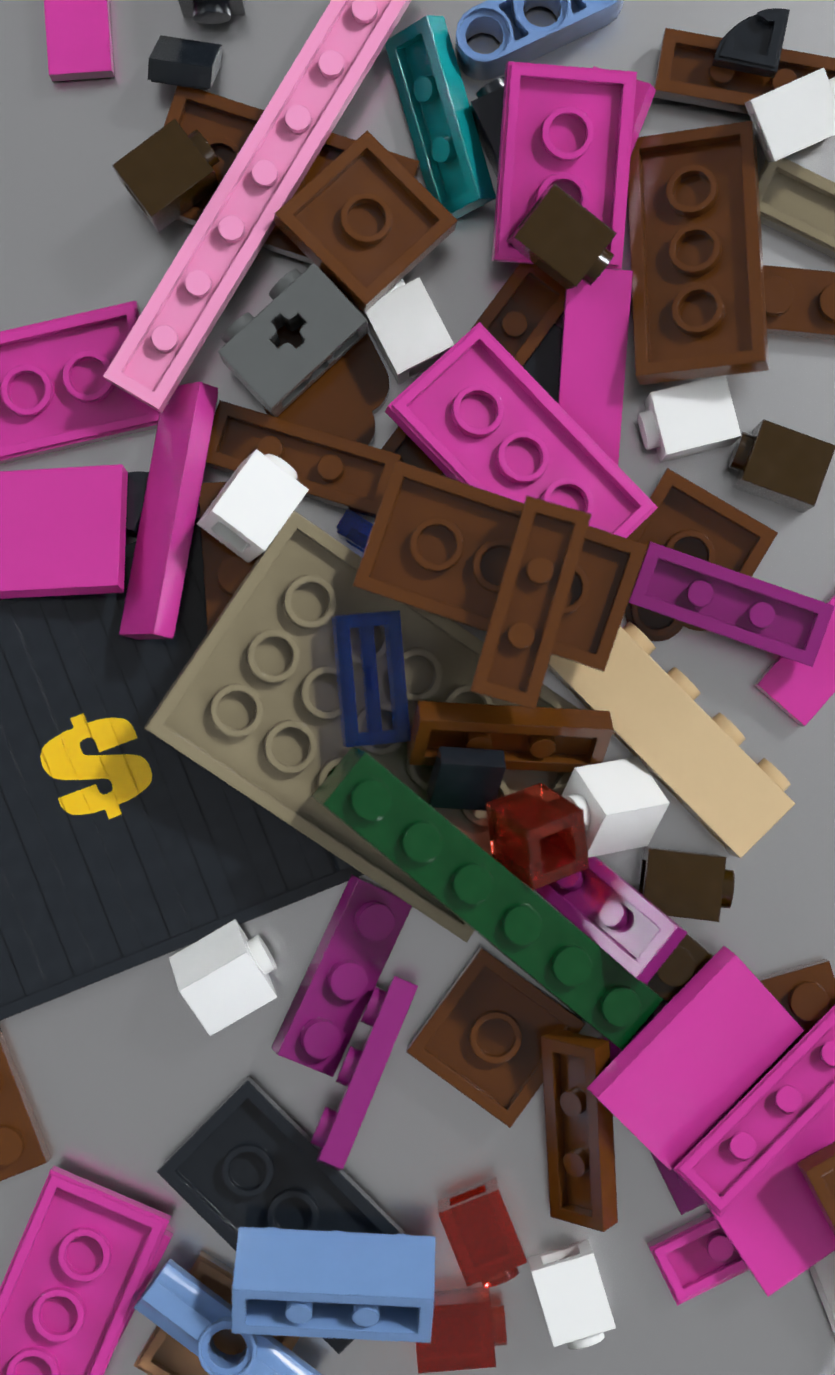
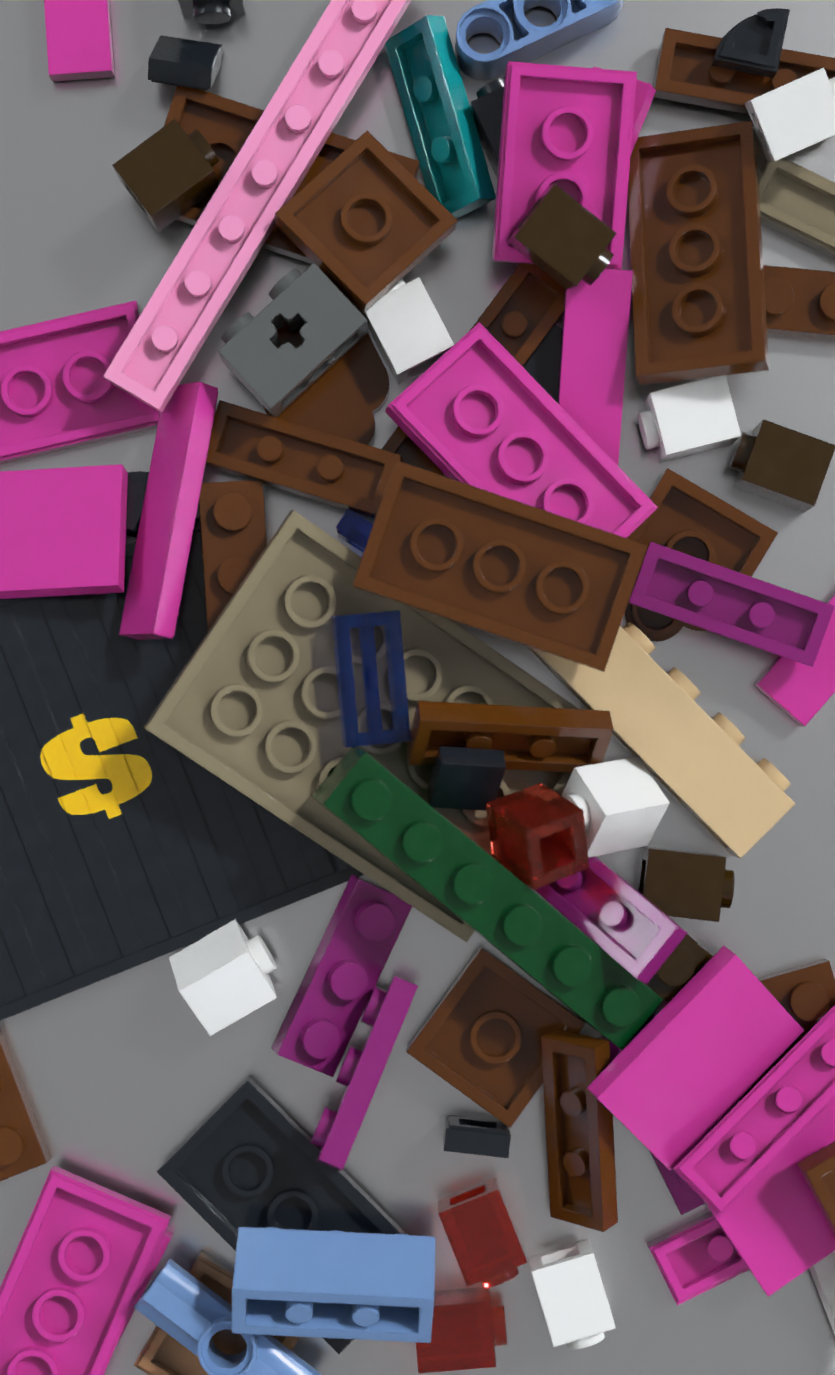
(253, 505): white brick -> none
(476, 1137): none -> black tile
(530, 602): reddish brown plate -> none

